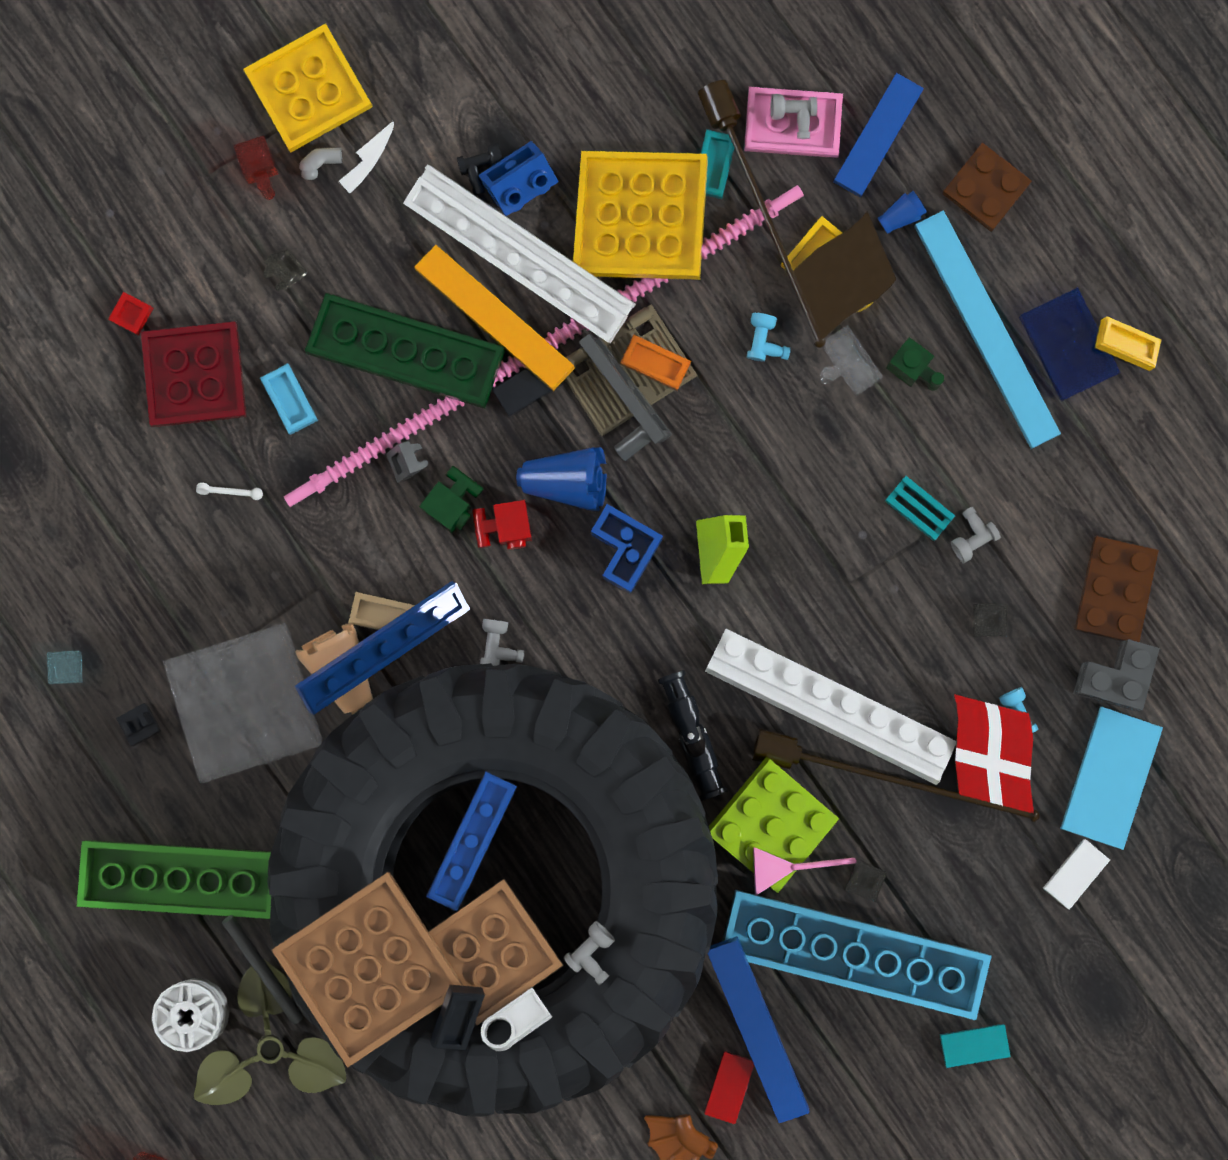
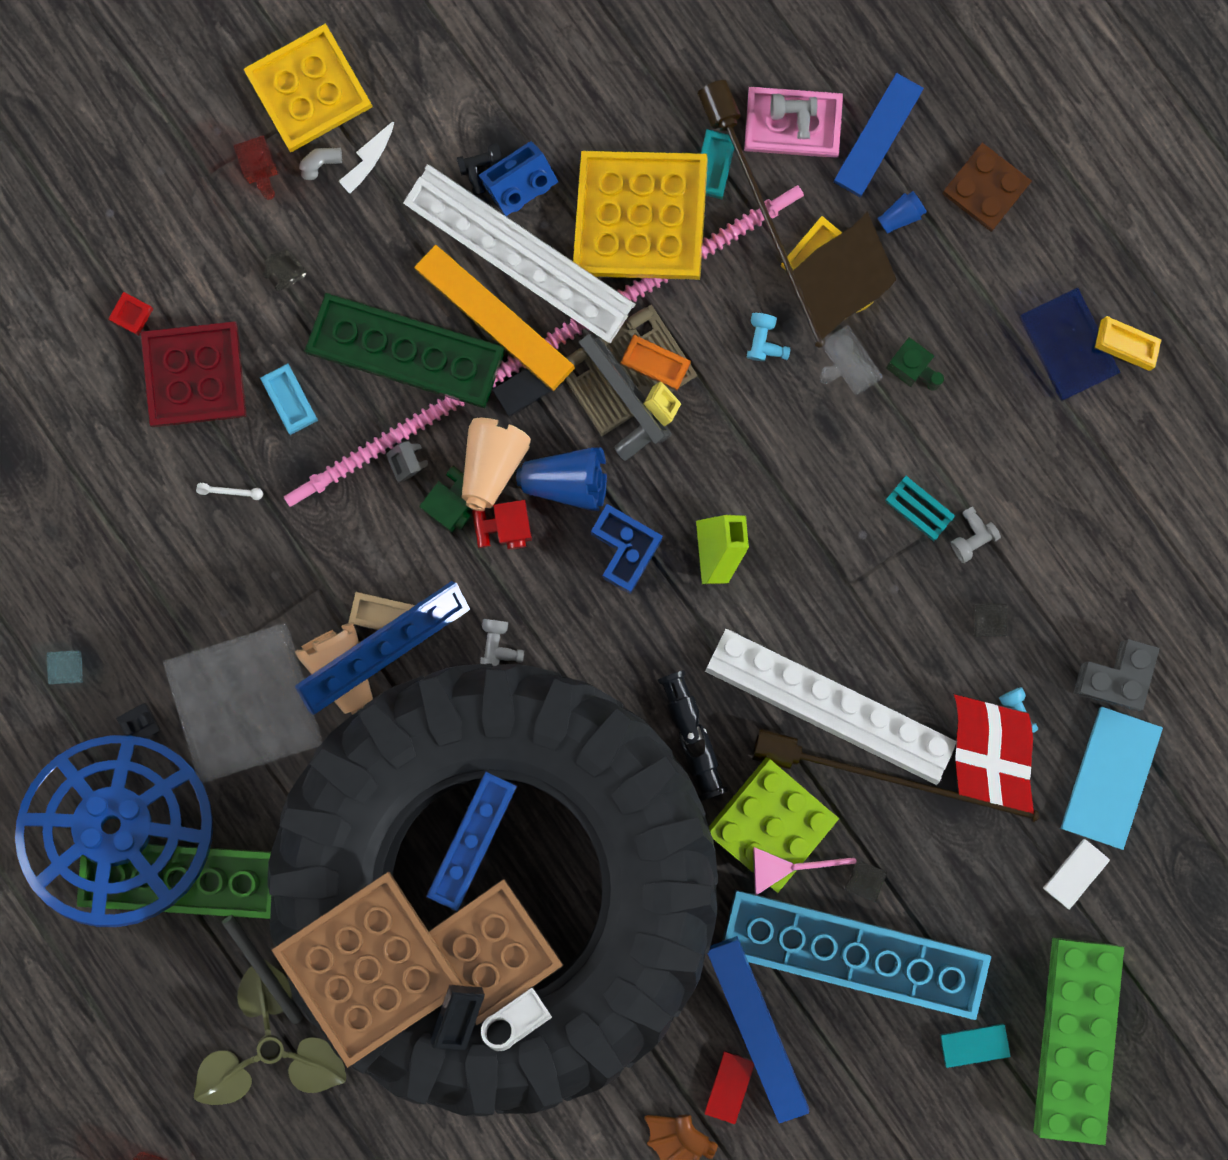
(126, 843): none -> blue dish
(209, 1015): white wheel -> none
(490, 460): none -> light nougat cone
(581, 957): light grey piece -> none
(662, 403): none -> light yellow tile
(987, 329): medium azure tile -> none
(1078, 1041): none -> bright green brick
(1116, 589): reddish brown plate -> none

